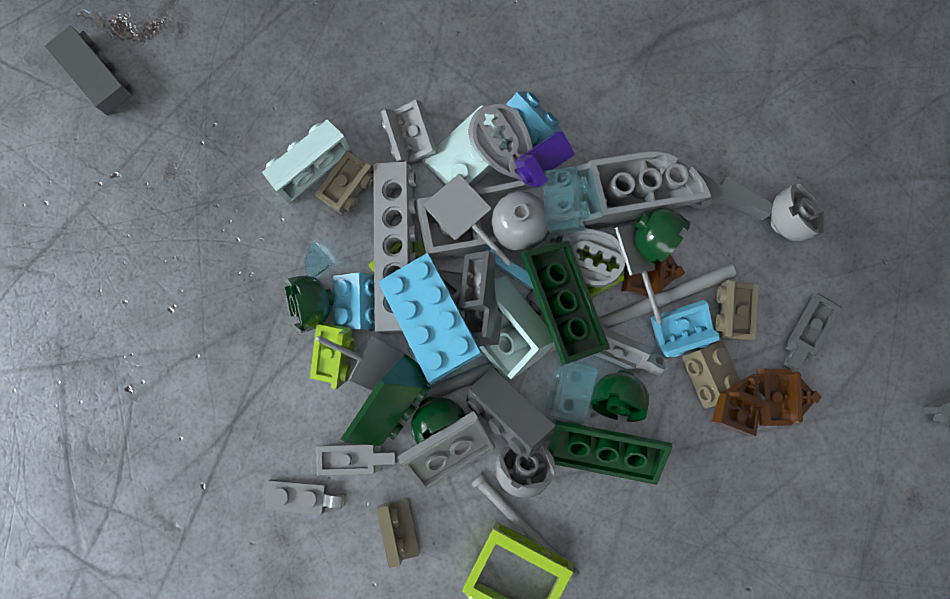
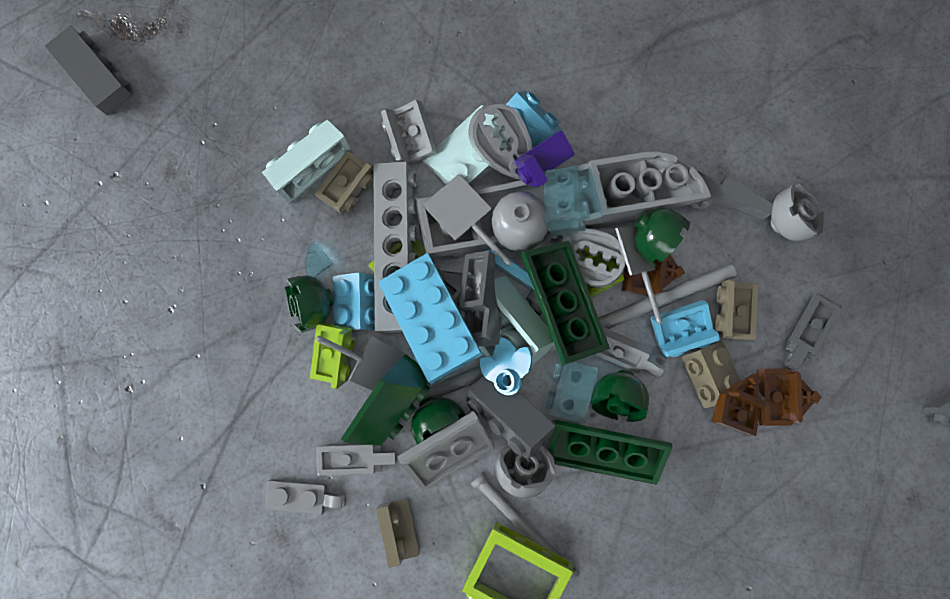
(507, 362): none -> medium azure plate

